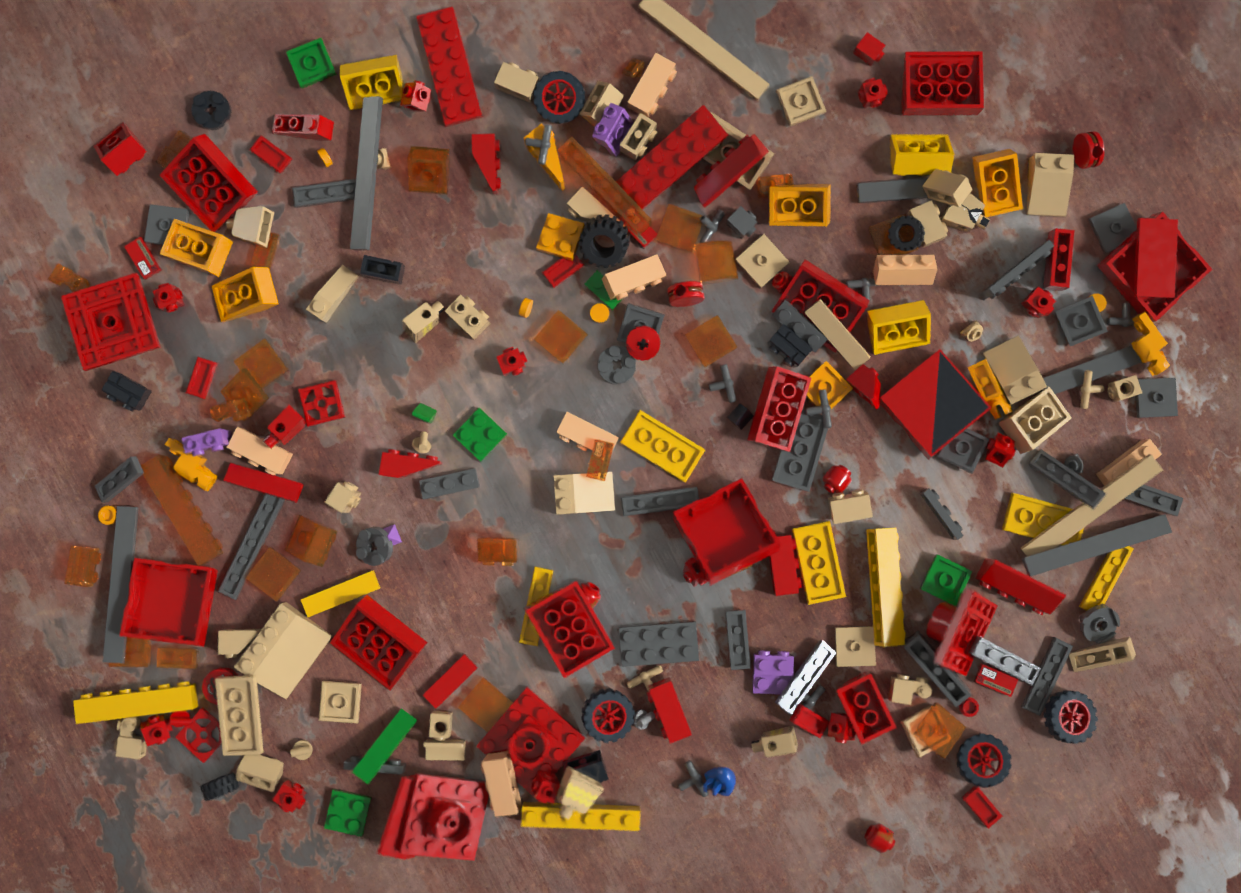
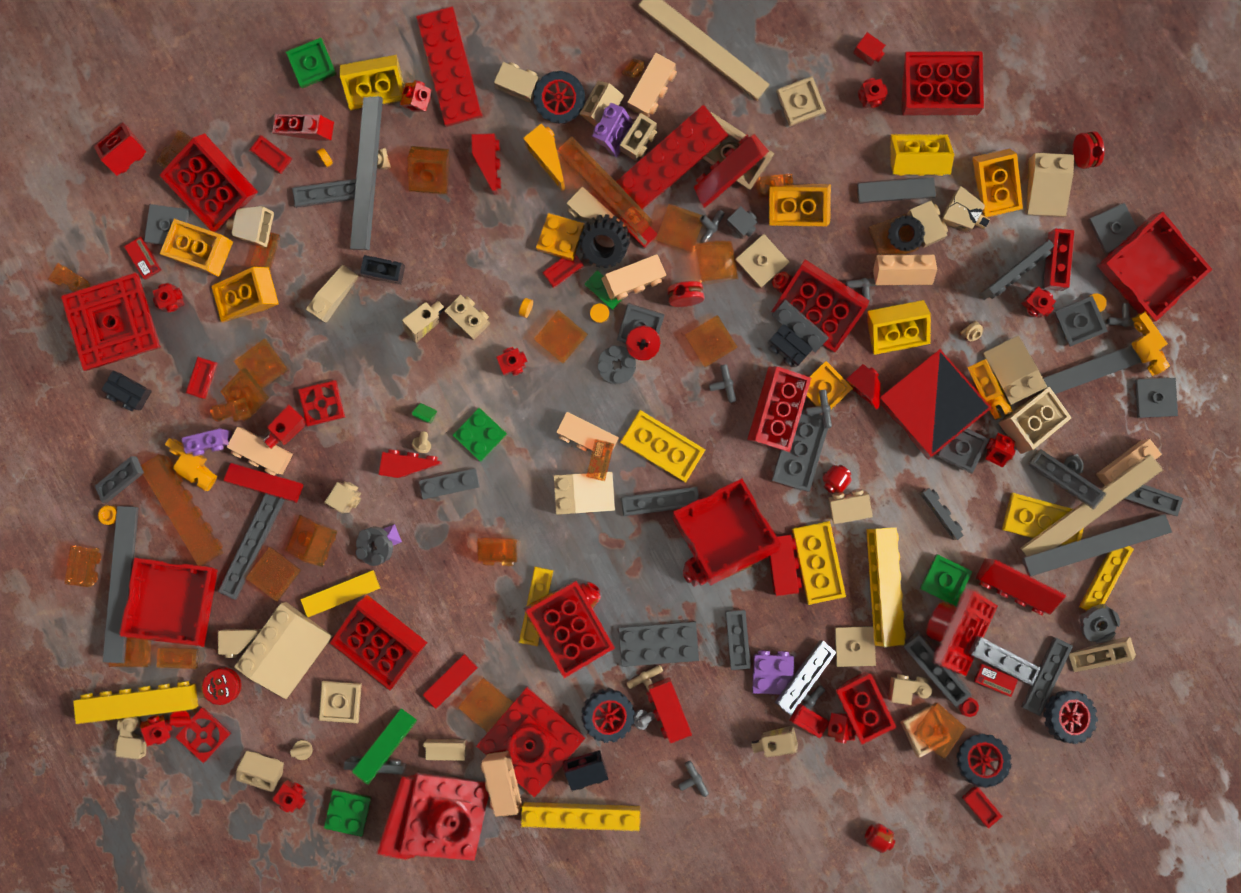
(215, 99): black plate -> none
(219, 786): black tyre -> none
(239, 715): tan plate -> none
(440, 716): tan brick -> none
(543, 144): dark grey piece -> none
(545, 787): red brick -> none
(577, 792): tan torso -> none
(720, 780): blue piece -> none
(740, 416): black slope -> none
(837, 334): tan tile -> none
(947, 187): tan brick -> none
(1087, 388): tan piece -> none
(1132, 388): tan brick -> none
(1155, 258): red tile -> none

